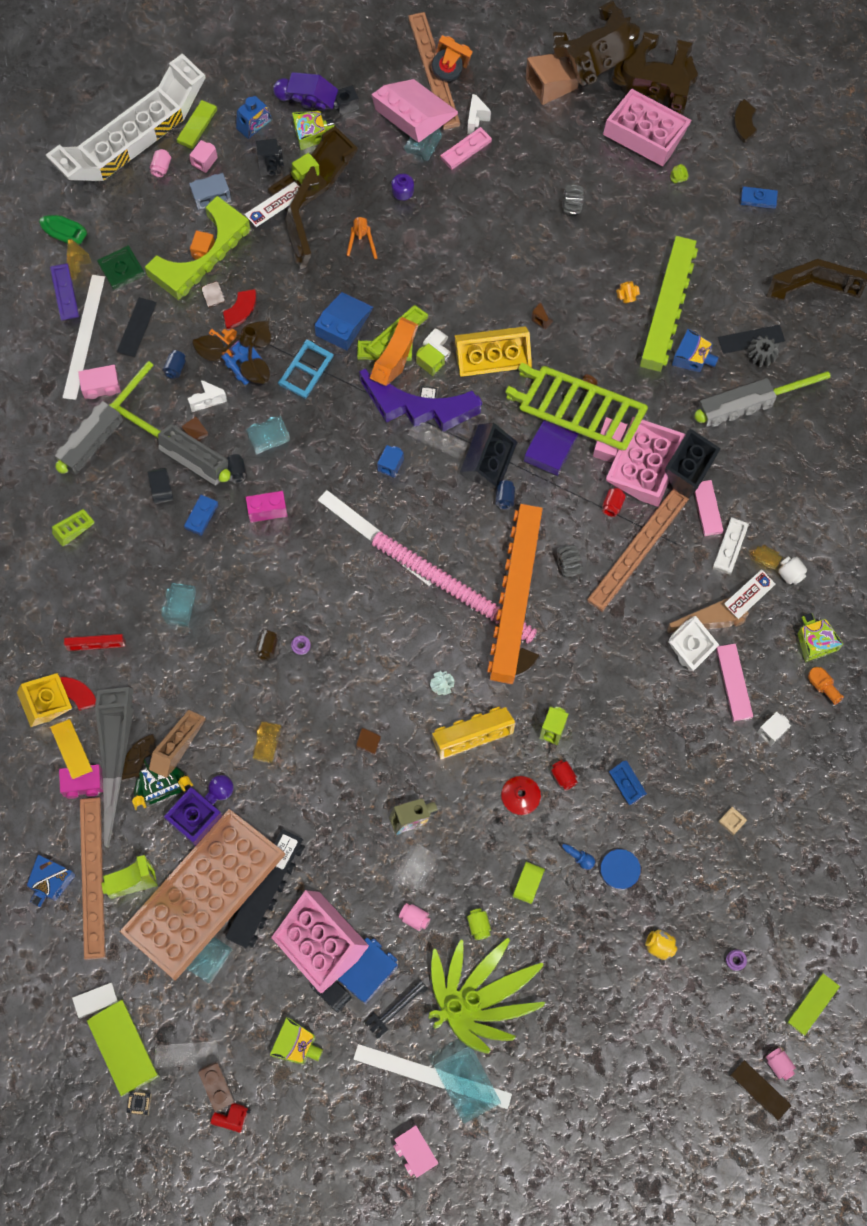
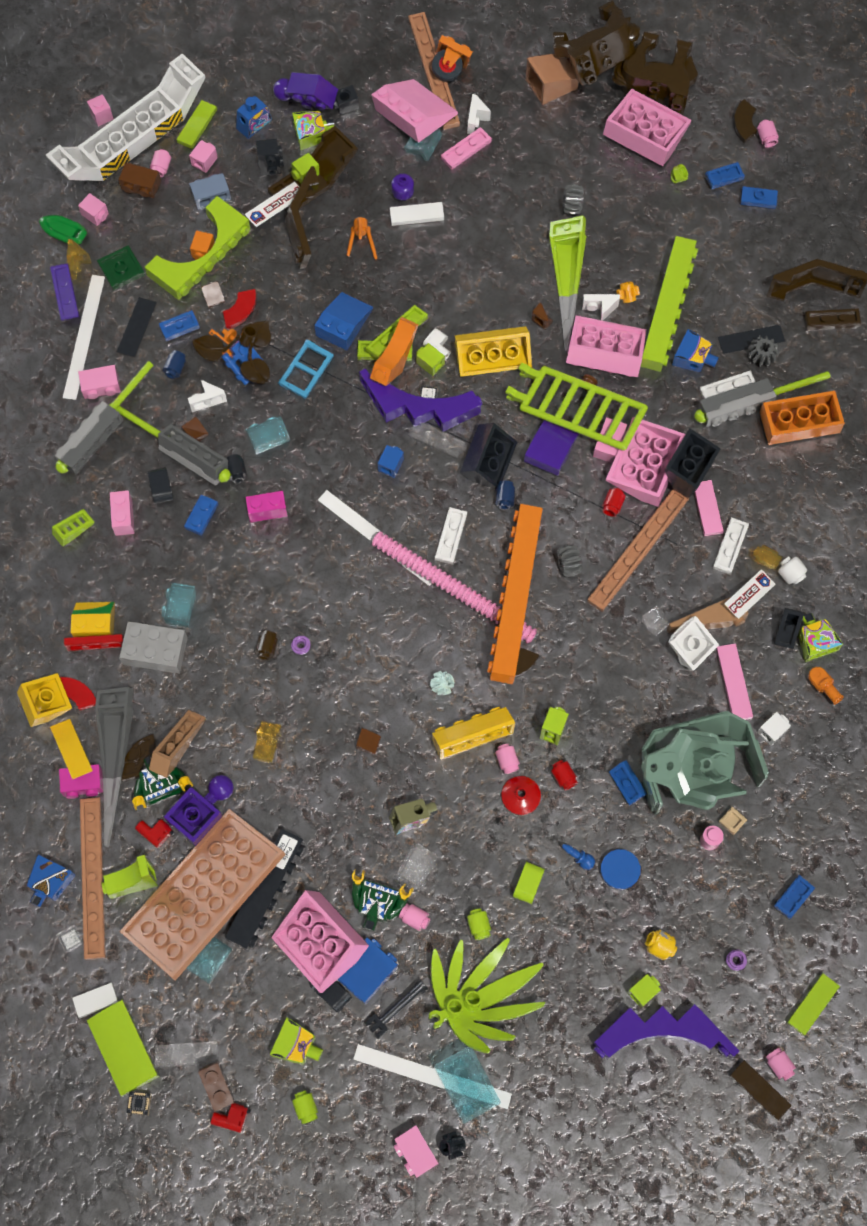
(70, 939): none -> clear tile
(93, 209): none -> bright pink brick
(93, 619): none -> yellow slope
(100, 110): none -> bright pink brick
(122, 513): none -> bright pink brick
(139, 180): none -> reddish brown brick
(153, 647): none -> light grey brick
(157, 834): none -> red piece
(179, 325): none -> blue plate
(305, 1107): none -> lime brick
(377, 901): none -> torso
(416, 213): none -> white tile
(451, 535): none -> white tile
(452, 1145): none -> black gear
(507, 758): none -> bright pink brick
(568, 248): none -> lime plate
(604, 302): none -> white slope
(606, 346): none -> bright pink slope
(644, 990): none -> lime brick
(655, 620): none -> clear slope
(691, 1027): none -> dark purple arch
(695, 768): none -> sand green piece
(711, 838): none -> bright pink brick
(722, 724): none -> sand green piece
(724, 175): none -> blue plate
(726, 384): none -> white tile
(767, 133): none -> bright pink brick
(789, 627): none -> black slope
(794, 897): none -> blue plate
(801, 417): none -> orange brick
(832, 319): none -> dark brown tile

